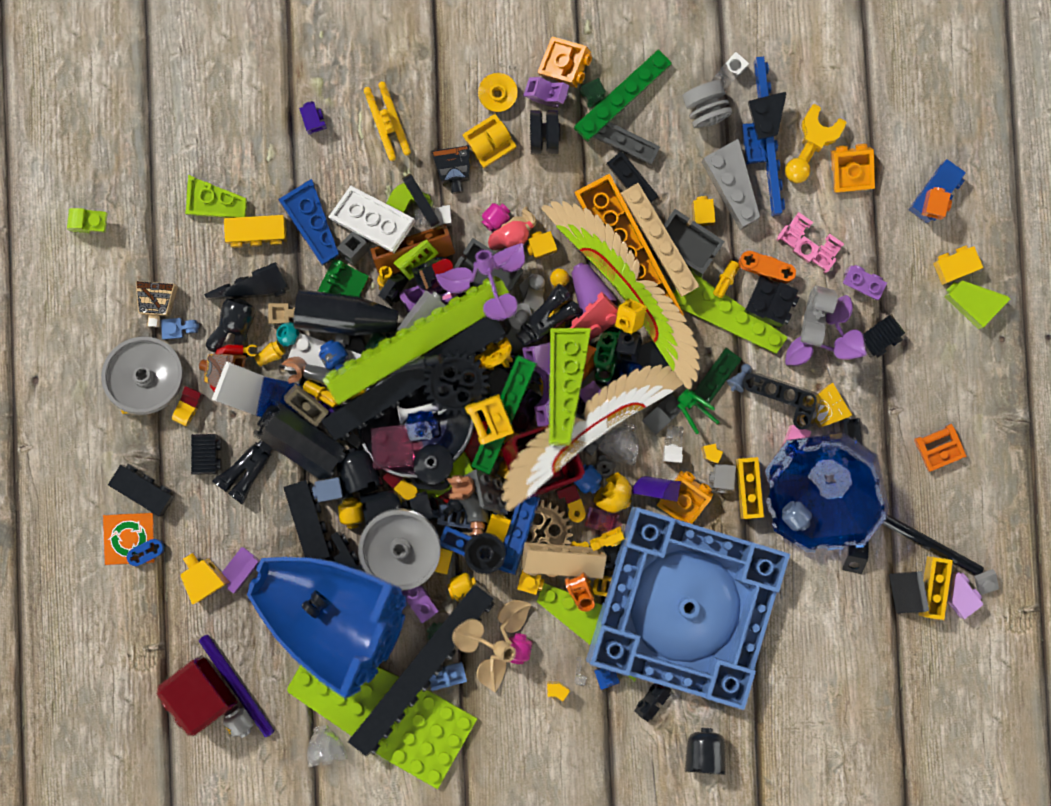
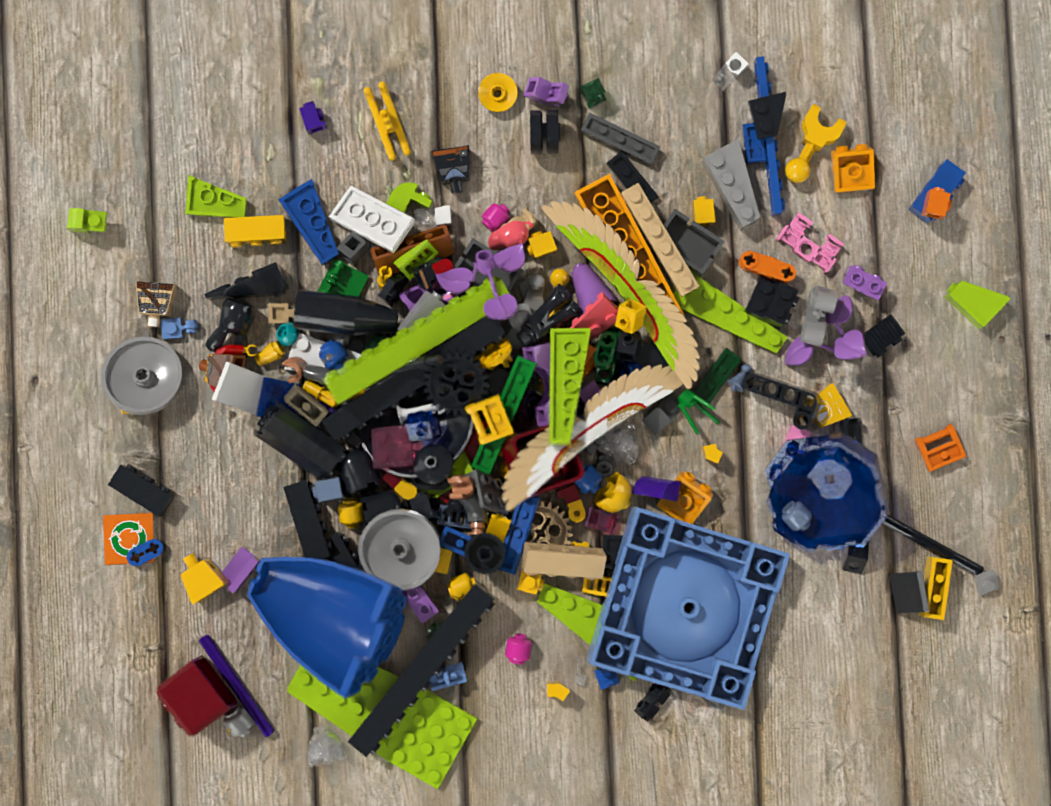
(187, 406): leg -> none
(205, 454): black brick -> none
(254, 461): black piece -> none
(315, 604): black wheel -> none
(420, 200): black beam -> none
(469, 634): tan plant -> none
(489, 140): yellow plate -> none
(565, 61): light orange plate -> none
(581, 592): orange piece -> none
(612, 537): yellow plate -> none
(622, 95): green plate -> none
(673, 444): leg -> none
(706, 752): black cylinder -> none
(708, 107): light grey wheel -> none
(722, 477): light grey brick -> none
(726, 279): yellow axle -> none
(749, 488): yellow brick -> none
(957, 265): yellow brick -> none
(962, 597): lavender slope -> none

